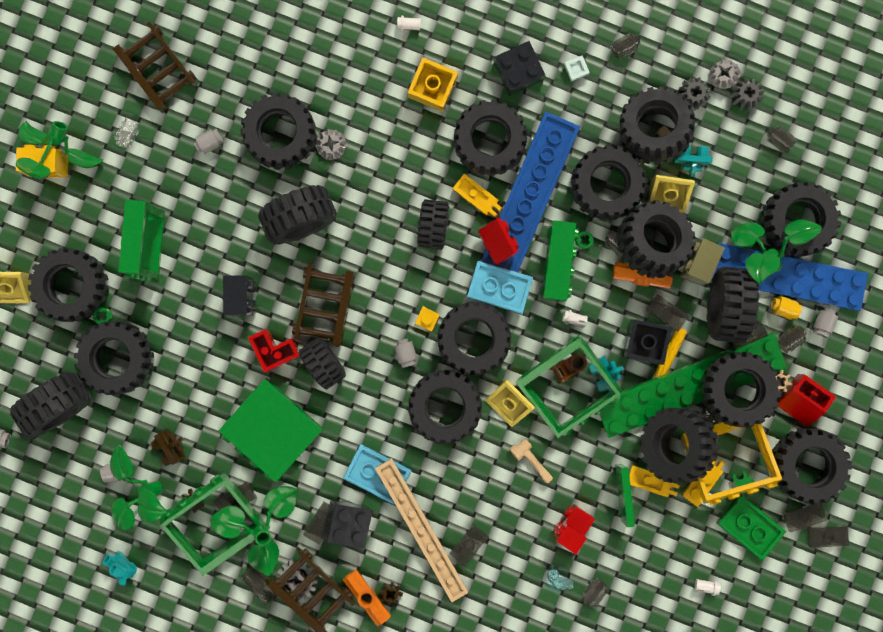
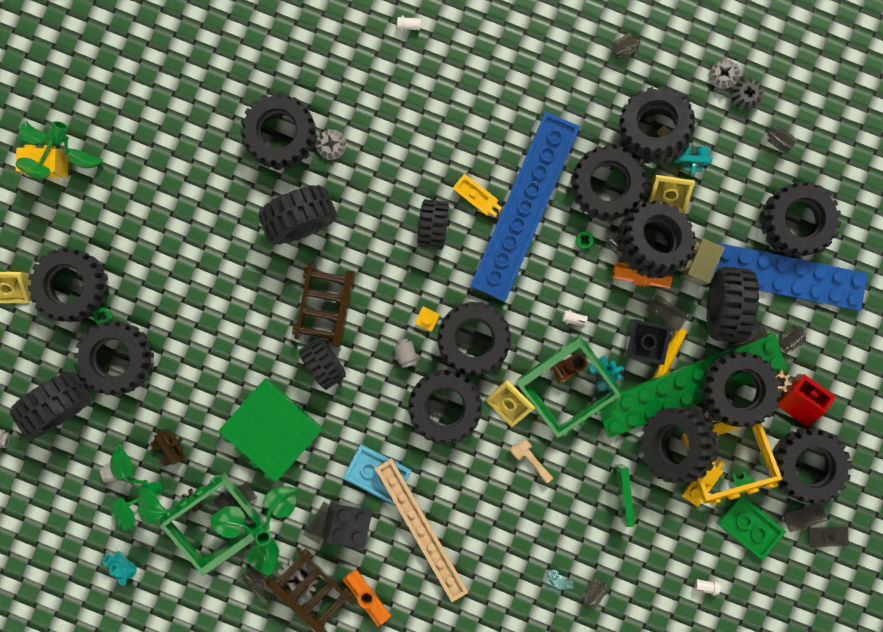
(126, 133): clear brick -> none
(141, 241): green window -> none
(149, 84): dark brown fence -> none
(208, 141): light grey brick -> none
(238, 295): black brick -> none
(272, 355): red brick -> none
(391, 587): dark brown gear -> none
(432, 84): yellow brick -> none
(469, 545): clear smoke plate -> none
(495, 113): black tyre -> none
(497, 241): red slope -> none
(499, 287): medium azure tile -> none
(519, 68): black brick -> none
(558, 261): green brick -> none
(573, 528): red brick -> none
(576, 68): light aqua plate -> none
(645, 480): yellow hinge -> none
(701, 91): dark grey gear -> none
(763, 265): green plant -> none
(786, 307): yellow brick -> none
(825, 322): light grey brick -> none

